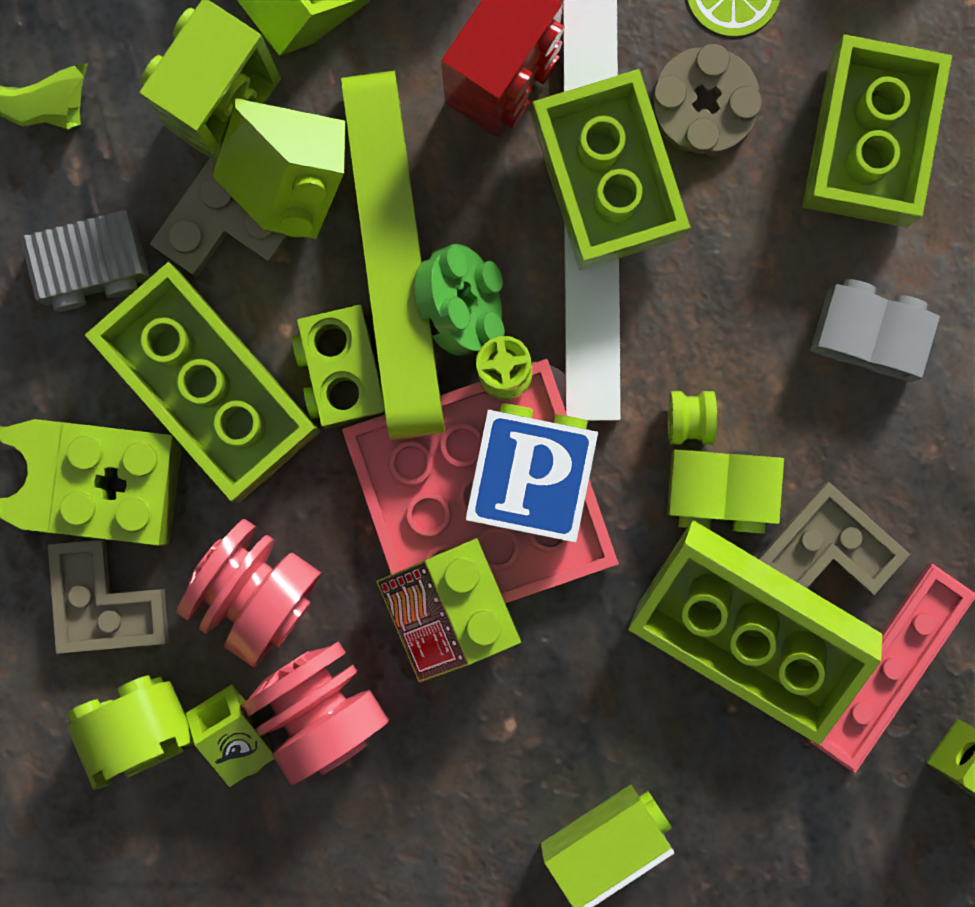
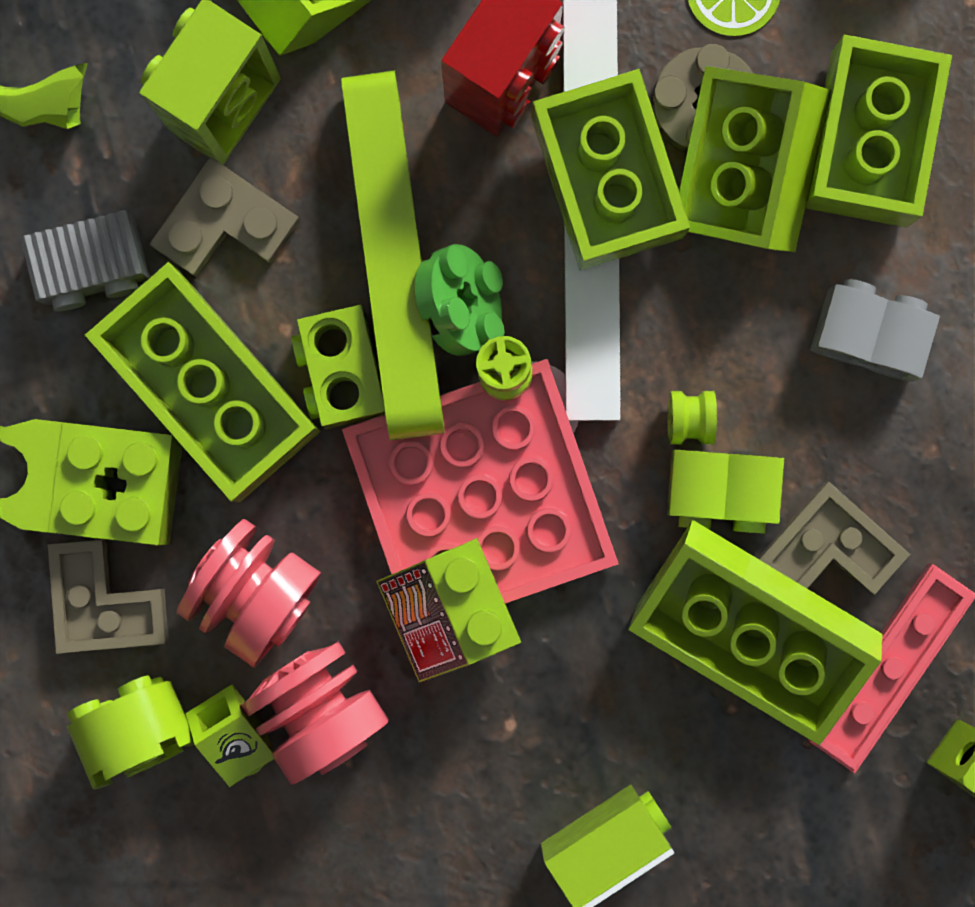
(281, 165): lime slope -> none
(532, 473): piece -> none
(752, 157): none -> lime slope

